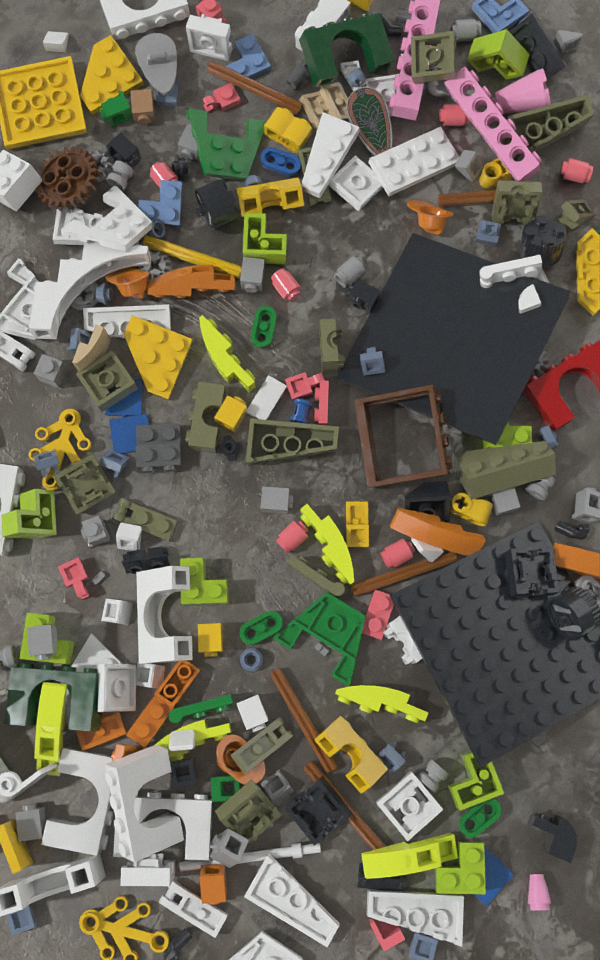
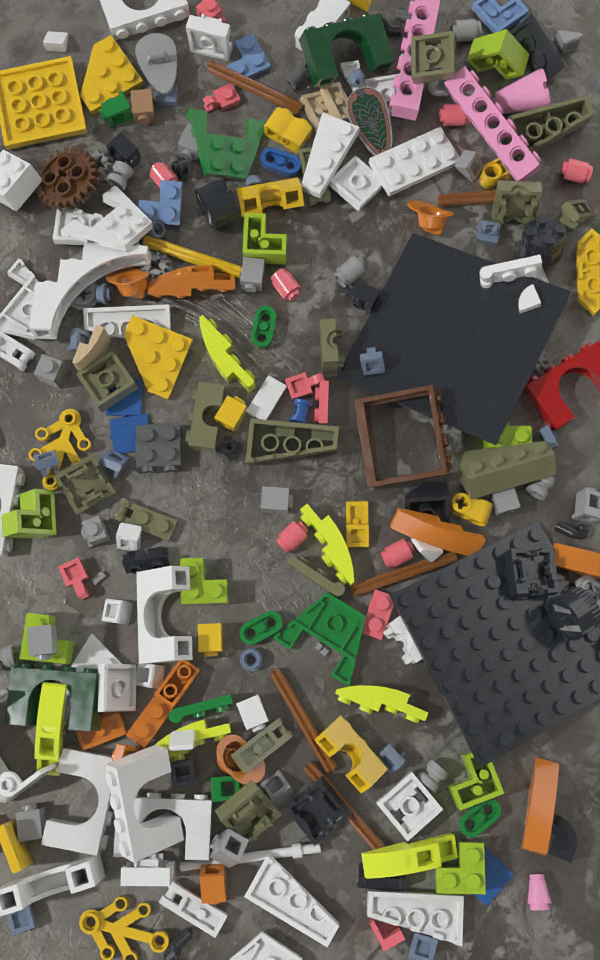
(540, 806): none -> orange slope

